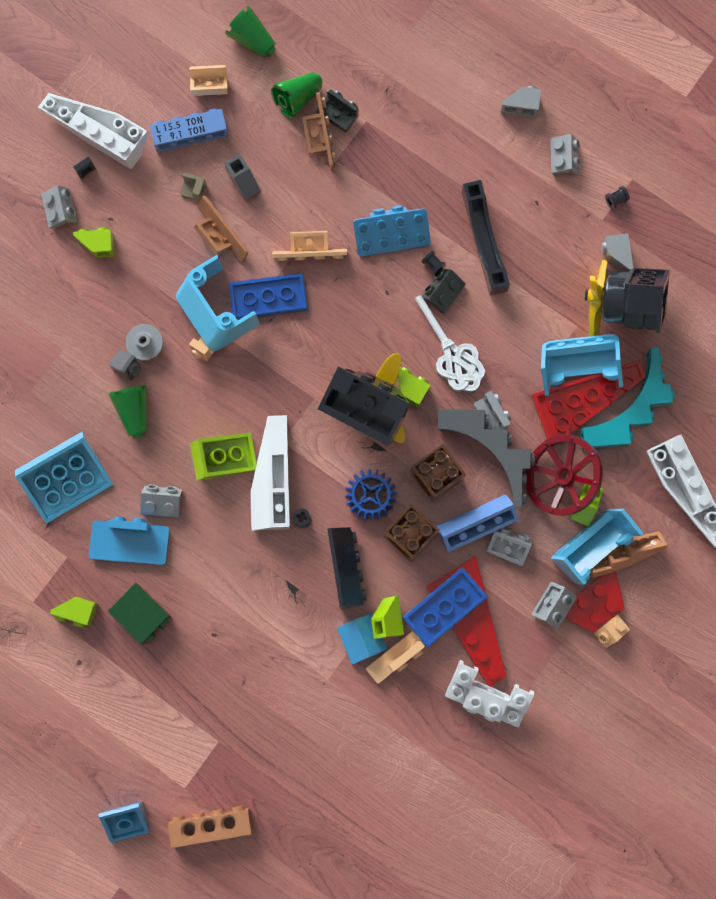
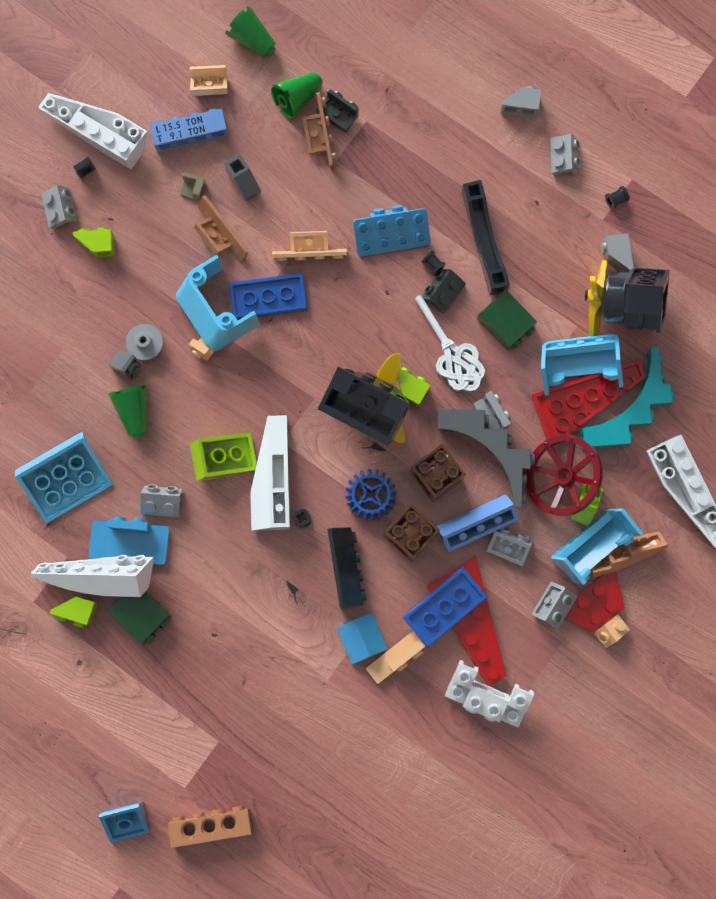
(100, 576): none -> white wedge
(387, 619): lime slope -> none
(507, 320): none -> dark green brick

